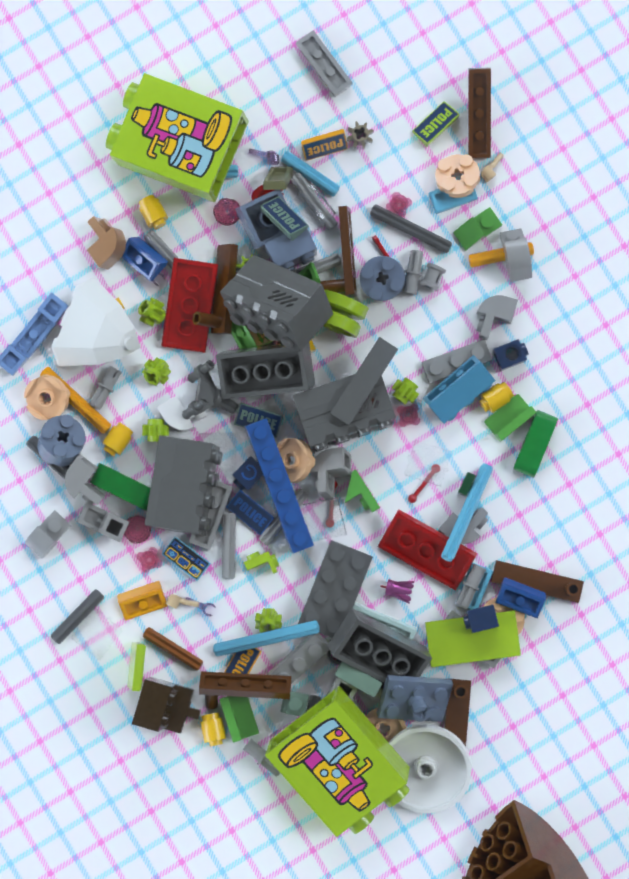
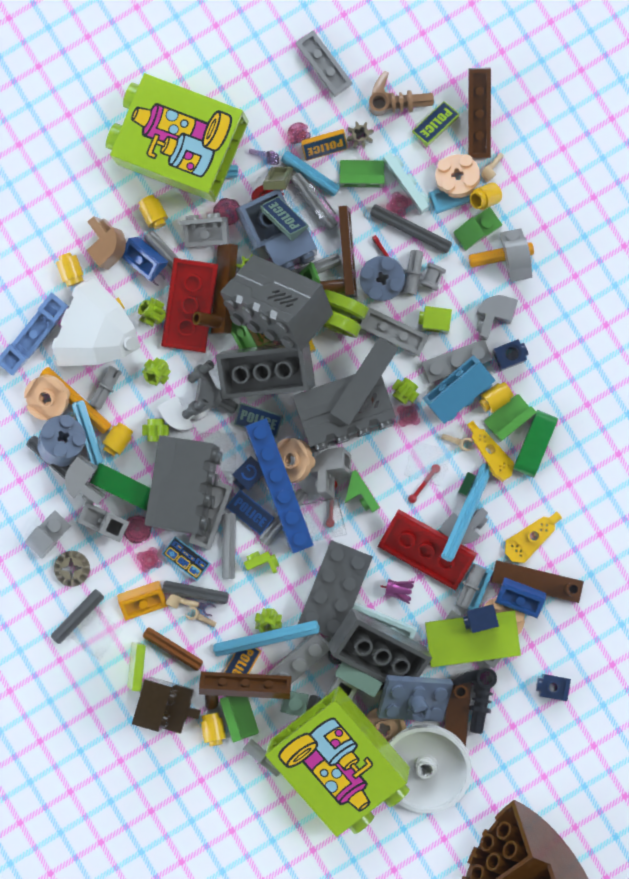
(70, 269): none -> yellow brick
(79, 575): none -> dark tan gear
(91, 444): none -> medium azure axle
(195, 592): none -> dark grey axle
(200, 617): none -> tan hand
(205, 232): none -> light grey bracket
(298, 132): none -> clear pink plate
(362, 173): none -> bright green panel
(394, 331): none -> light grey plate
(396, 102): none -> medium nougat piece
(406, 182): none -> light aqua plate
(435, 319): none -> lime brick
(457, 441): none -> tan hand
(482, 696): none -> black piece
(486, 196): none -> yellow brick
(498, 461): none -> yellow piece
(524, 541): none -> yellow piece
(562, 683): none -> dark blue brick

